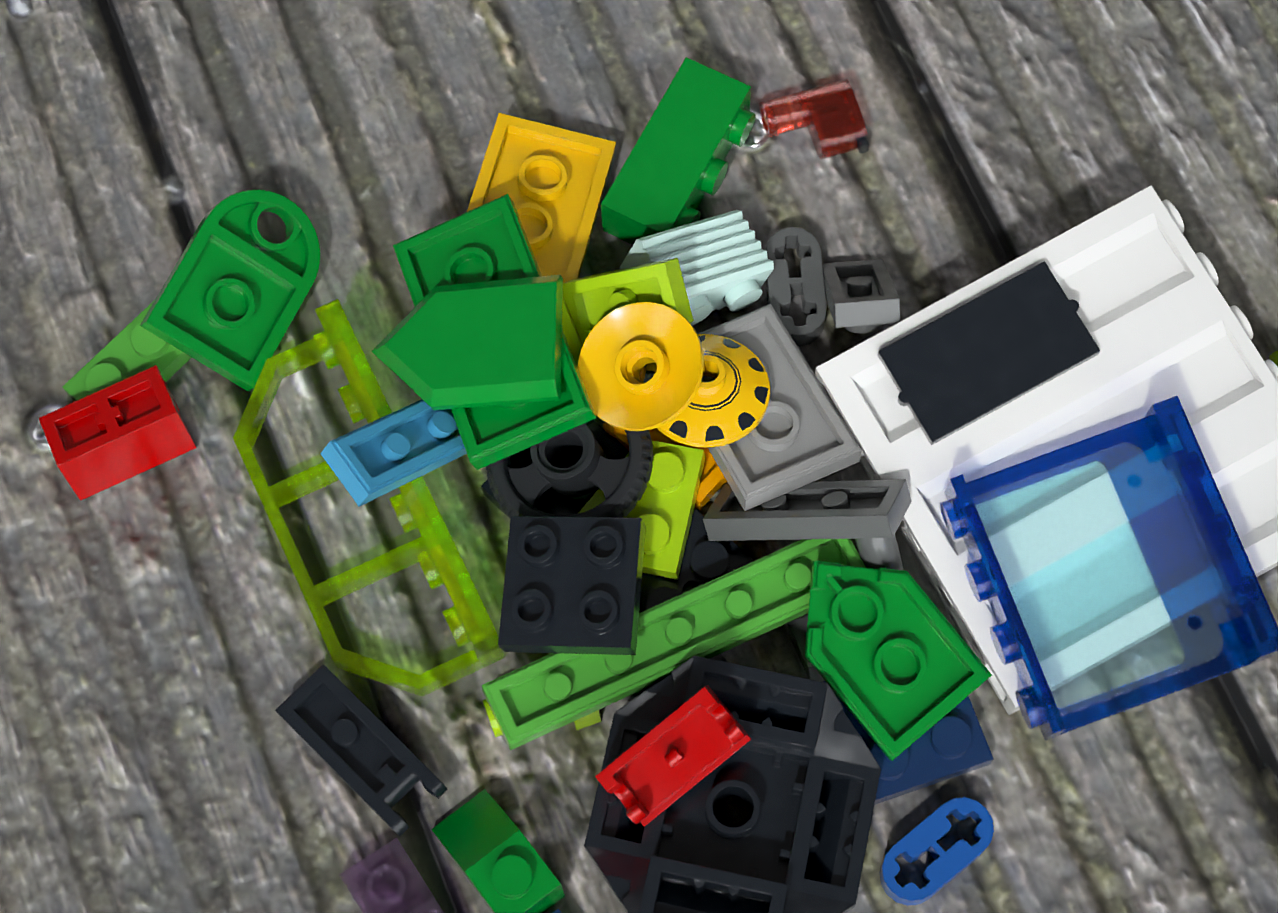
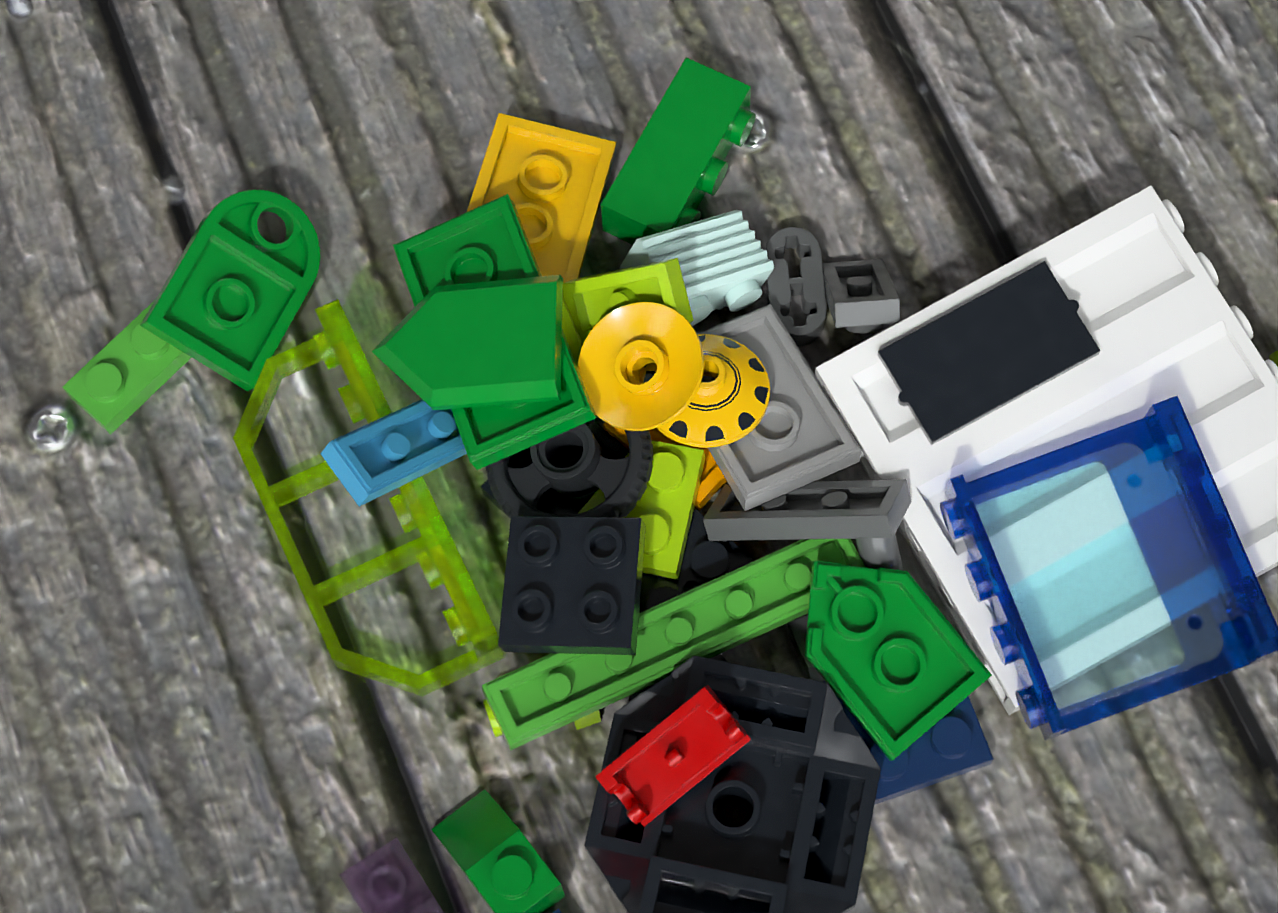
(116, 433): red hinge -> none
(356, 745): black hinge -> none
(828, 113): clear red piece -> none
(926, 838): blue beam -> none

